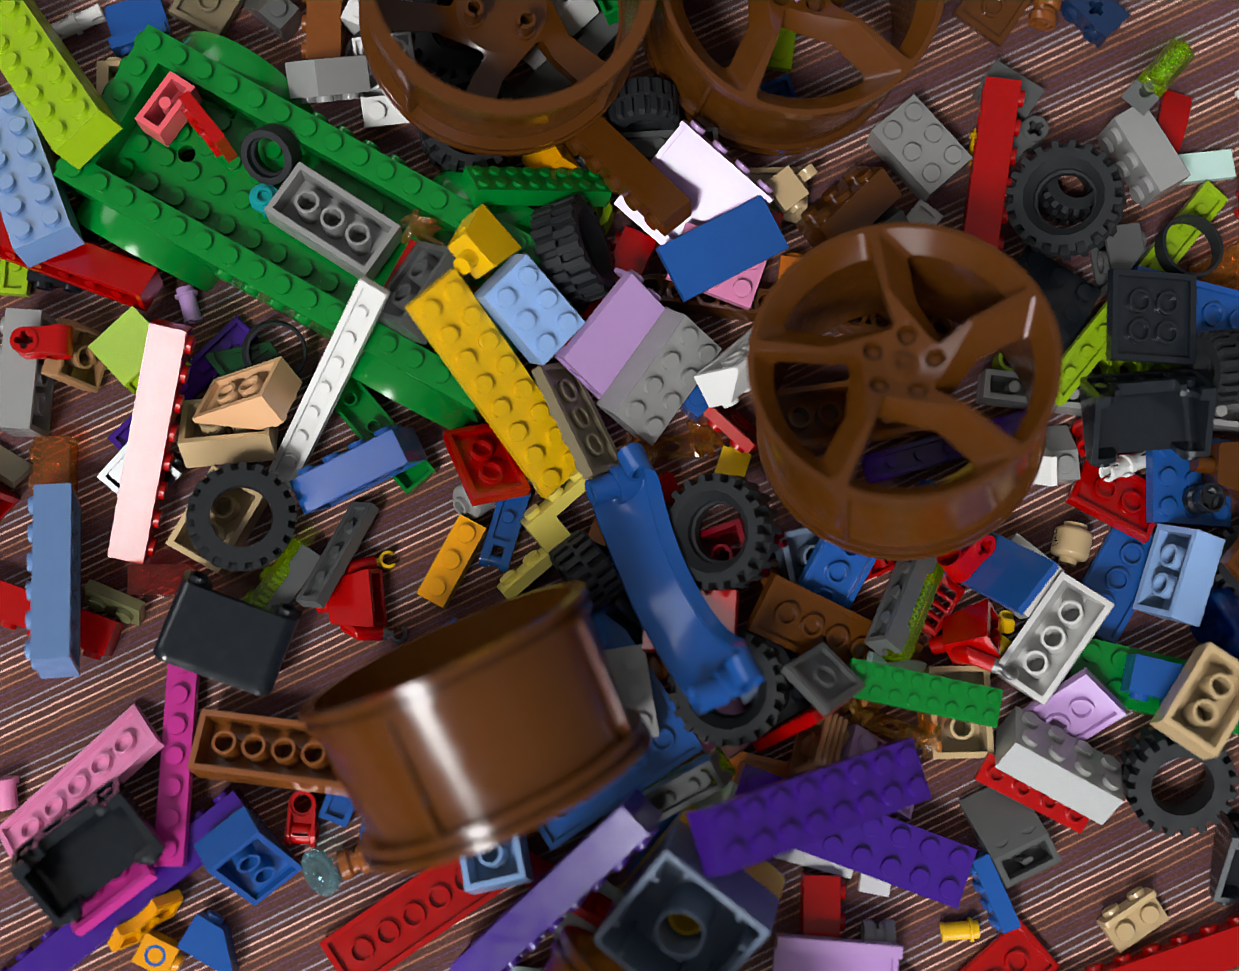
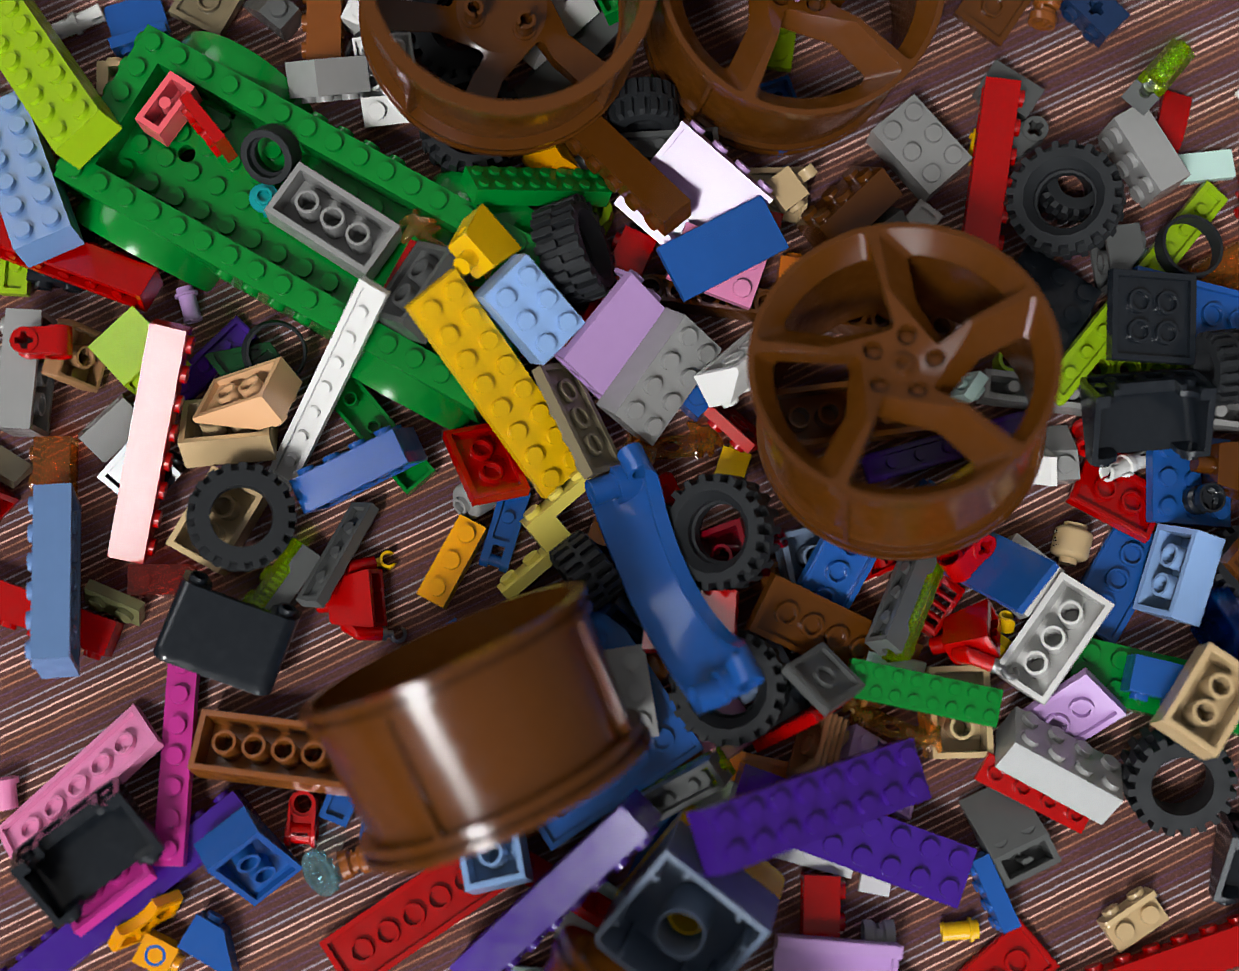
(109, 430): none -> light grey panel
(971, 387): none -> light aqua plate

